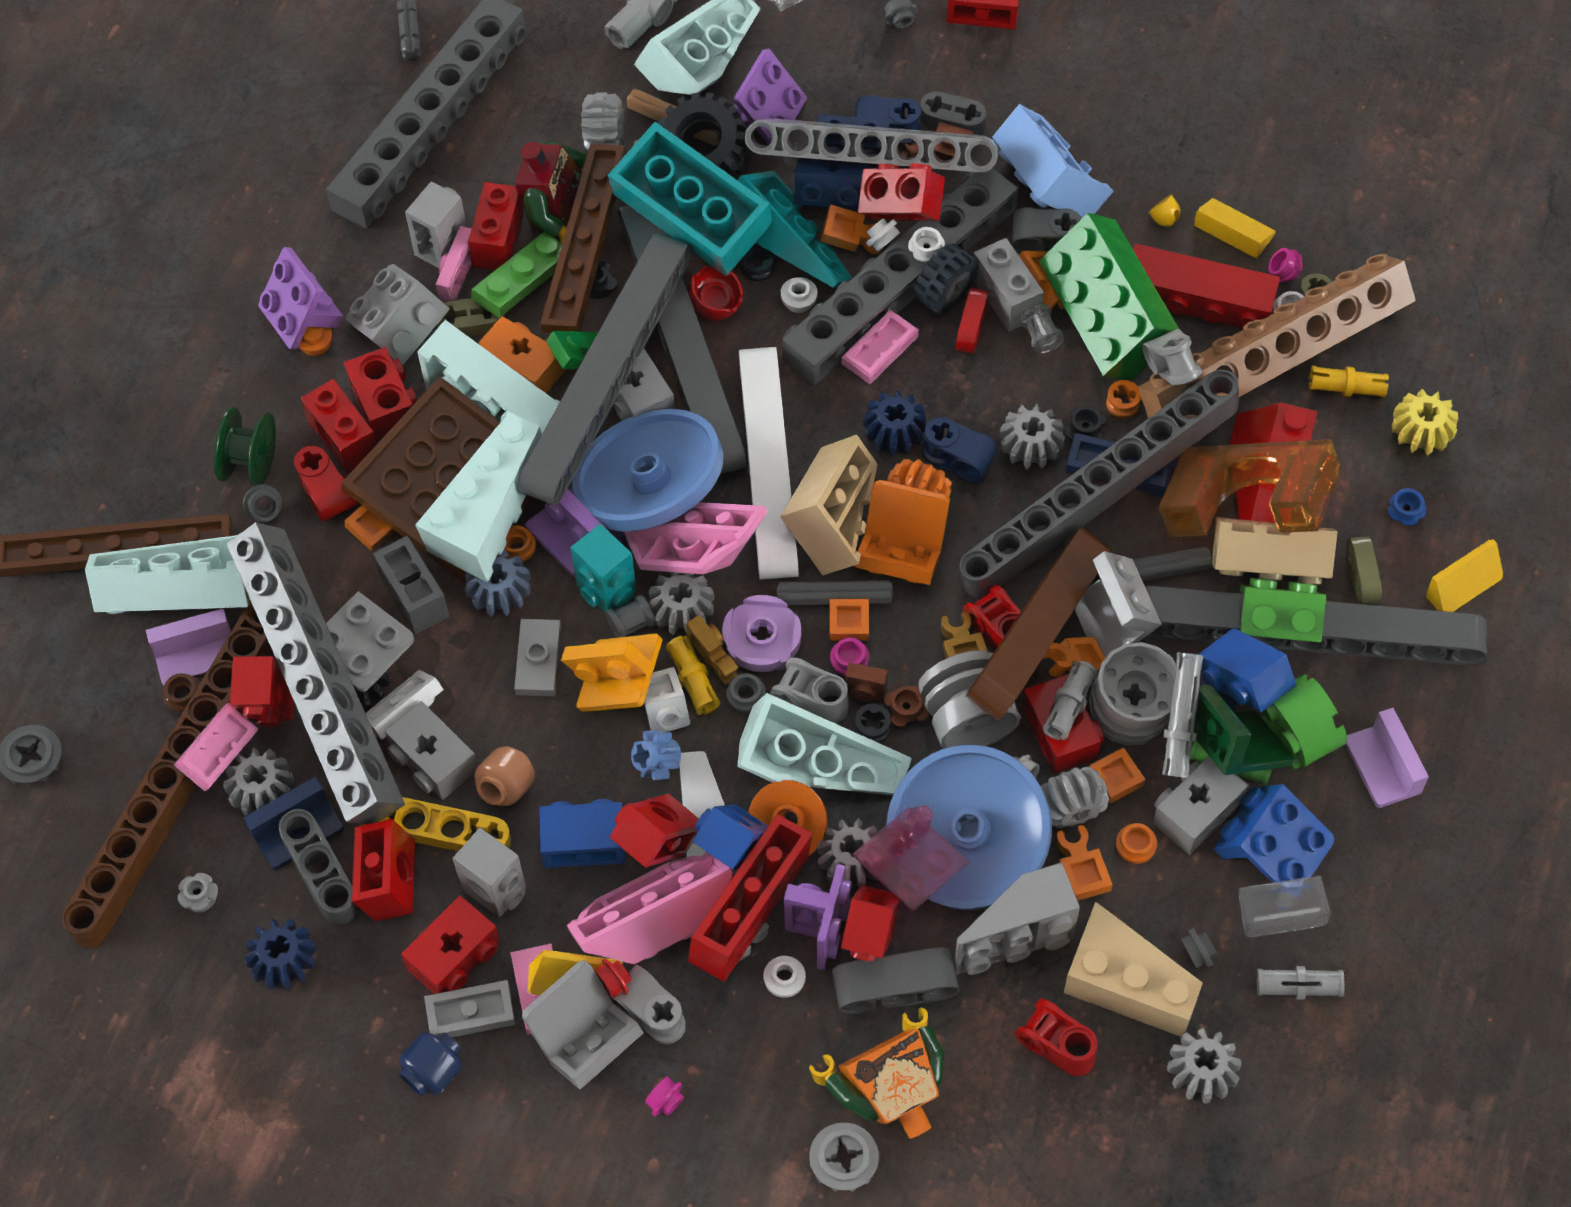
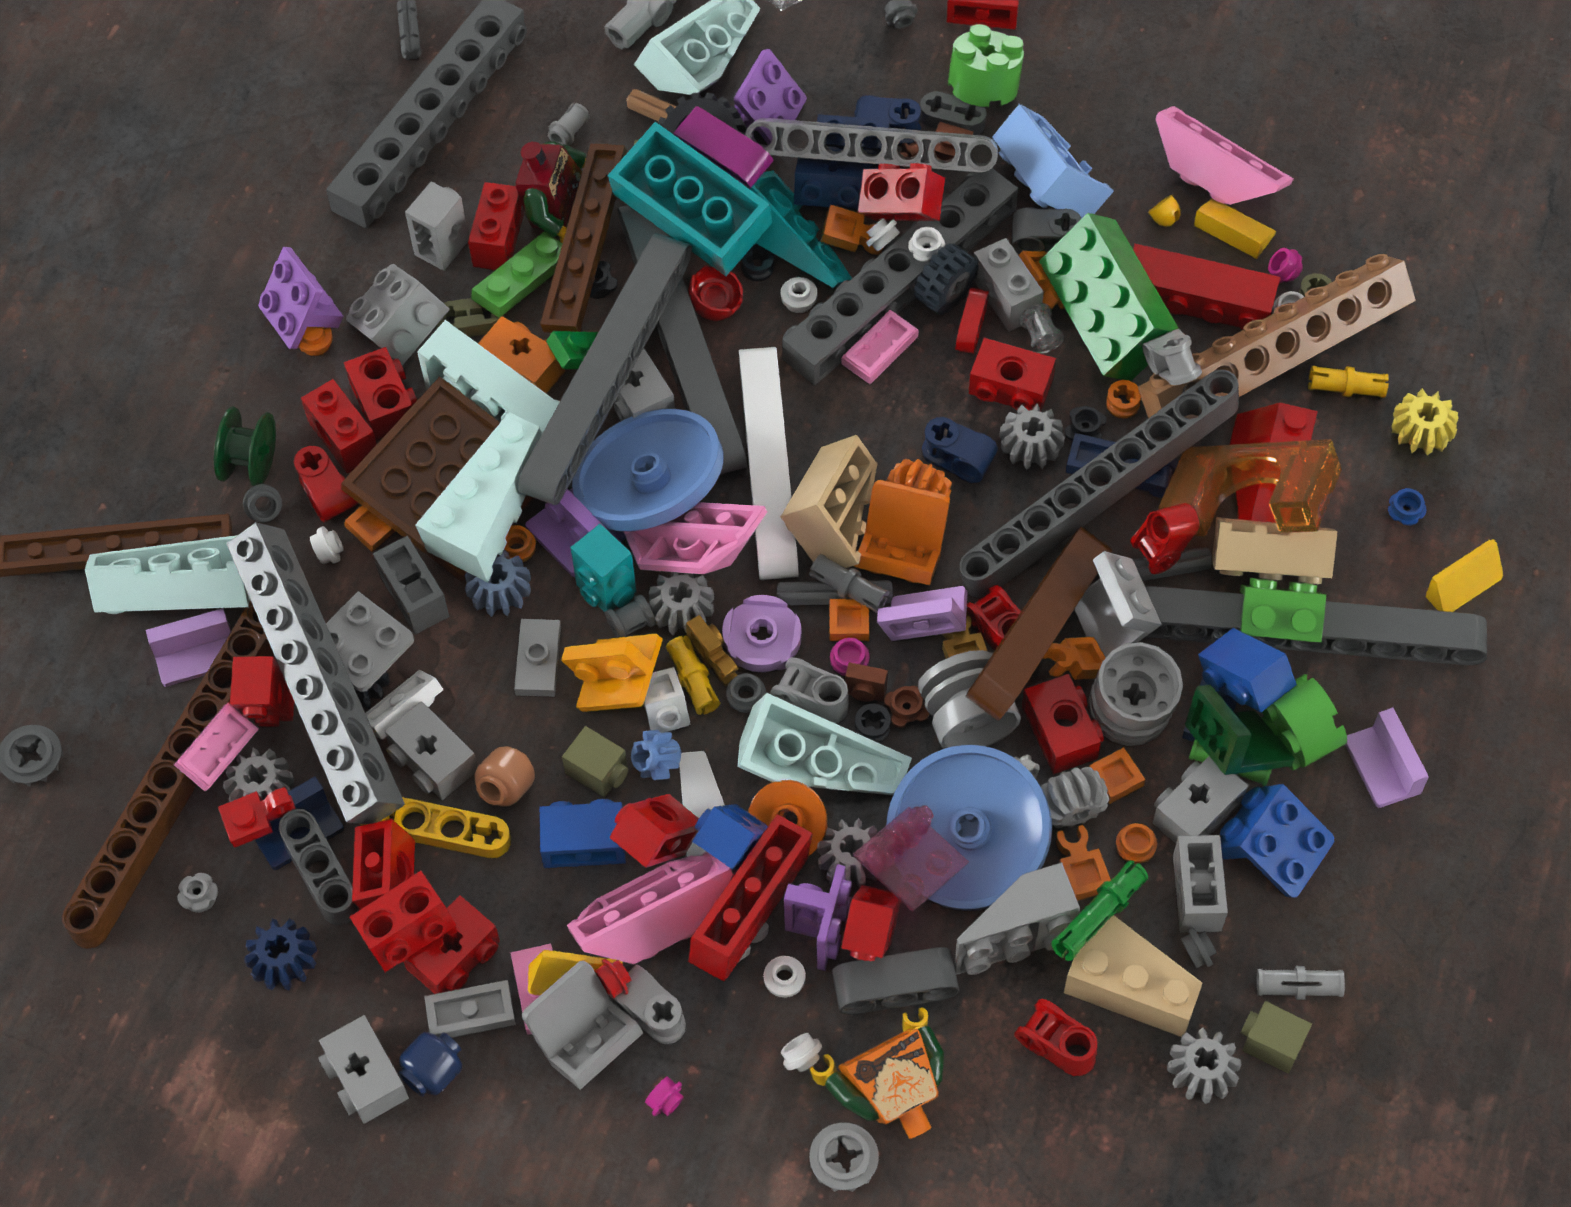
(176, 685): reddish brown plate -> none
(251, 817): none -> red plate
(326, 545): none -> white plate
(356, 1047): none -> light grey brick
(403, 921): none -> red brick
(454, 267): bright pink plate -> none
(490, 873): light grey brick -> none
(568, 125): none -> light grey pin
(595, 762): none -> olive brick
(602, 119): light grey gear -> none
(724, 146): none -> magenta beam
(801, 1052): none -> white plate
(848, 583): none -> dark grey pin
(895, 422): dark blue gear -> none
(925, 613): none -> lavender panel
(986, 66): none -> bright green brick
(1001, 361): none -> red brick
(1070, 700): light grey pin -> none
(1110, 899): none -> green pin
(1166, 535): none -> red piece
(1182, 715): light grey pin -> none
(1200, 883): none -> light grey brick
(1214, 161): none -> bright pink wedge
(1275, 1036): none -> olive brick
(1284, 906): clear slope -> none
(1364, 570): olive beam -> none

